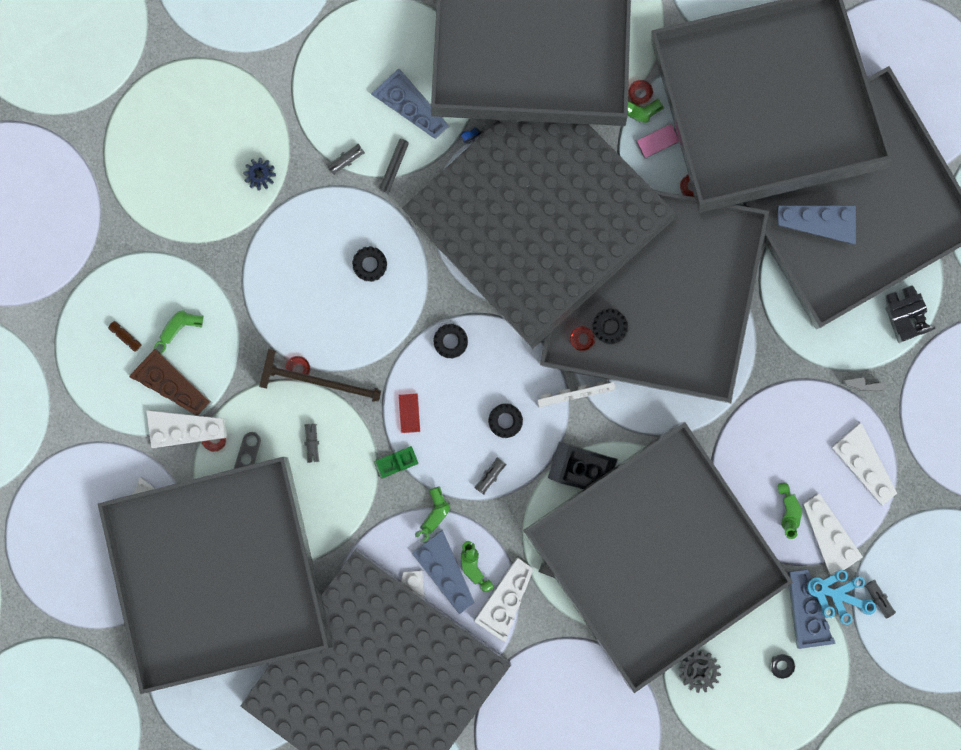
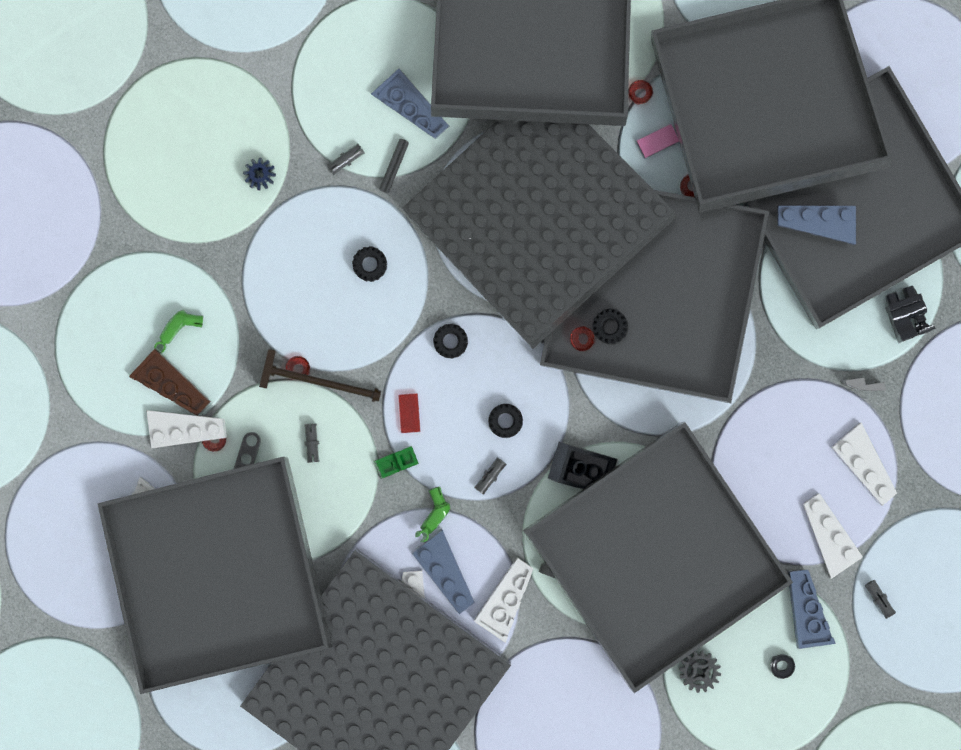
(124, 336): reddish brown axle -> none
(468, 135): blue tile -> none
(470, 568): bright green arm -> none
(583, 391): white wing -> none
(643, 114): bright green arm -> none
(793, 512): bright green arm -> none
(838, 595): medium azure plant -> none

